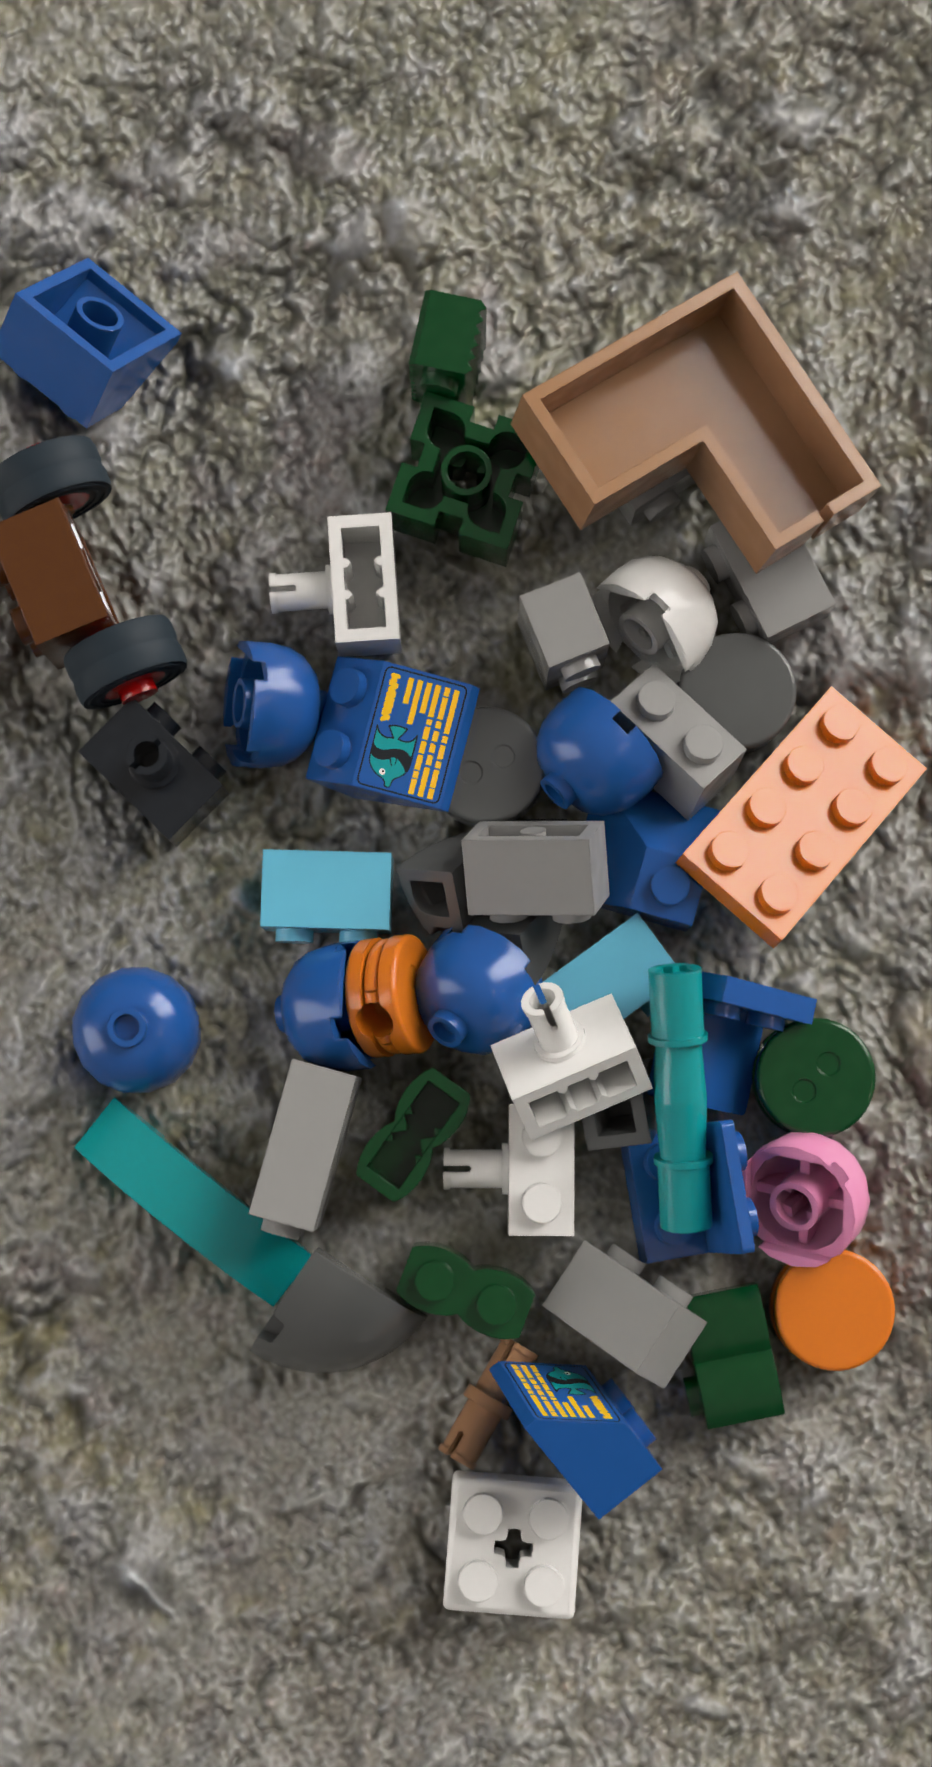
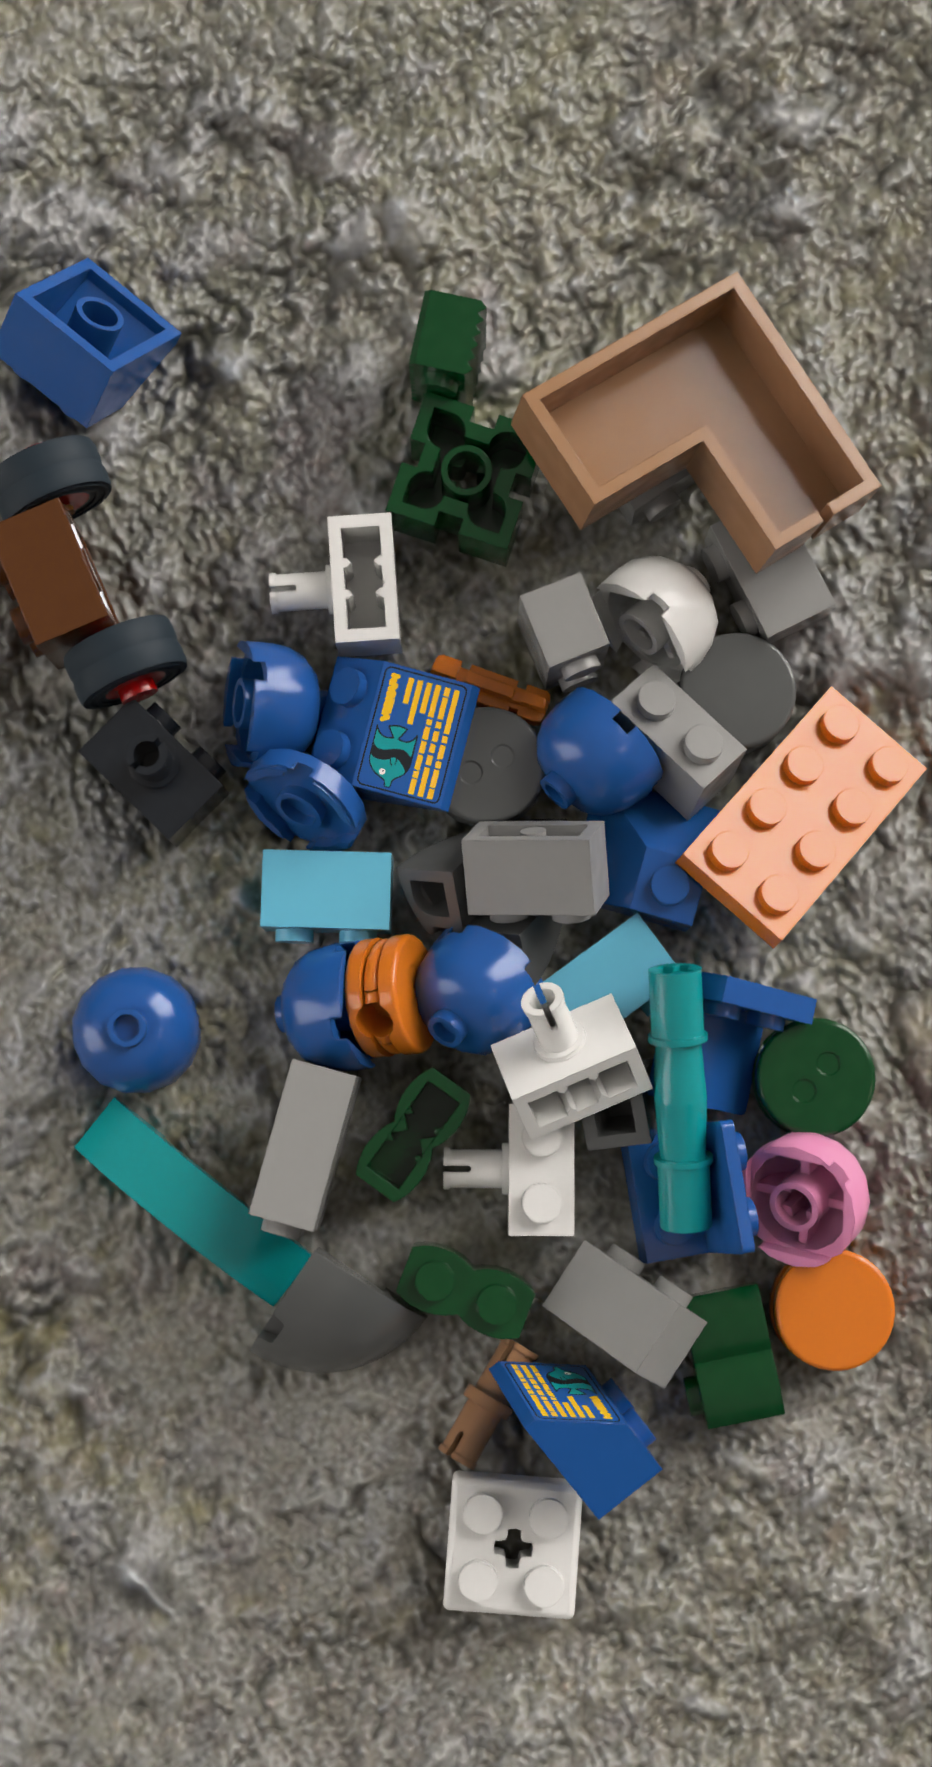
(305, 799): none -> blue tile
(496, 689): none -> orange axle

